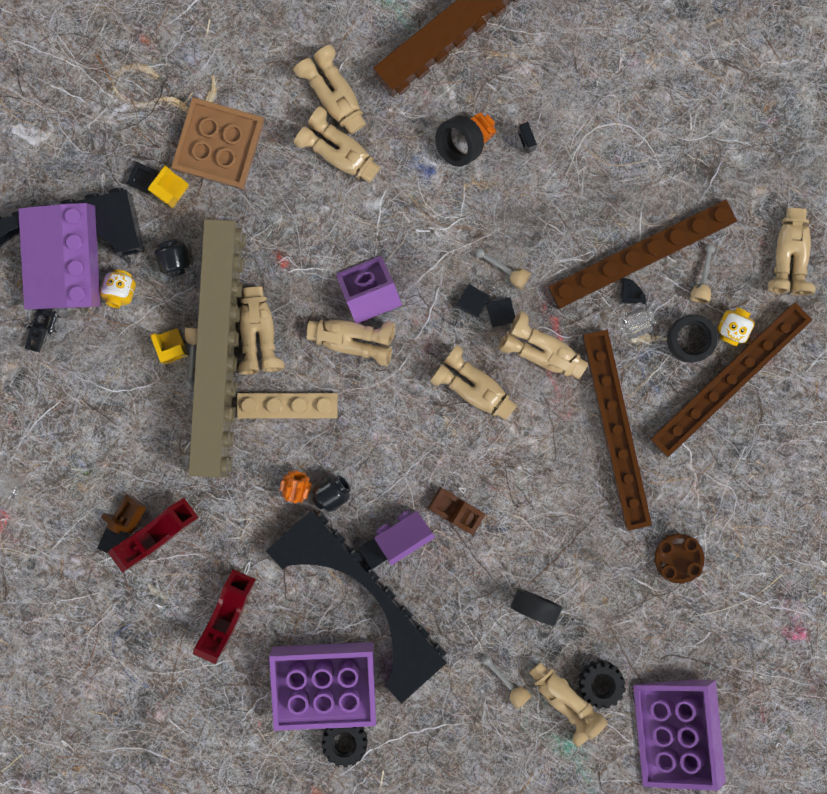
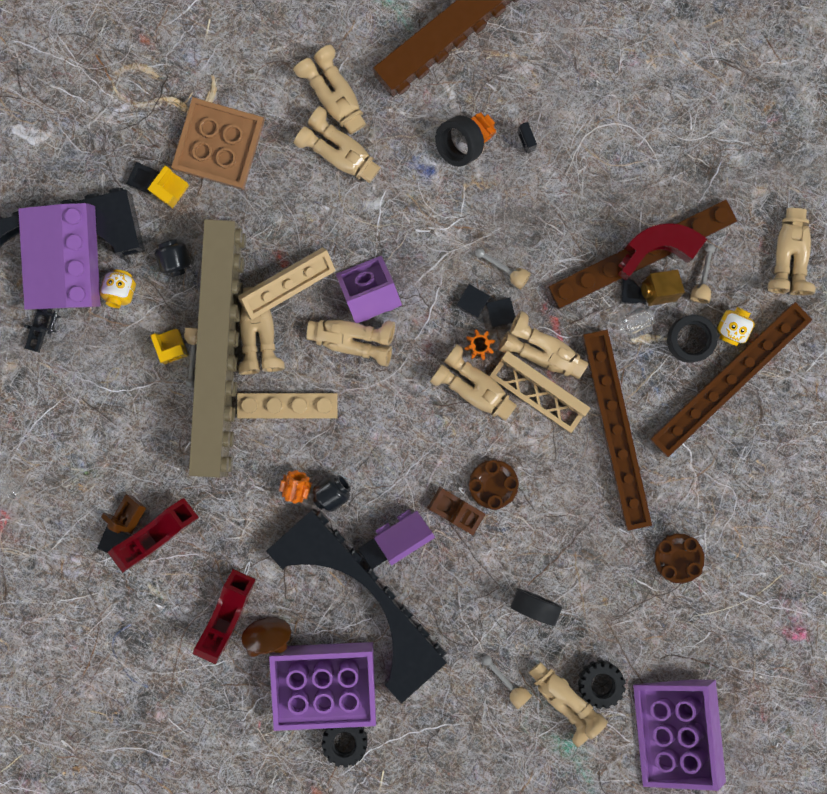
(266, 636): none -> reddish brown dish
(286, 283): none -> tan plate
(472, 346): none -> orange gear
(493, 484): none -> reddish brown dish
(546, 385): none -> tan fence
(662, 287): none -> pearl gold brick
(669, 237): none -> dark red arch

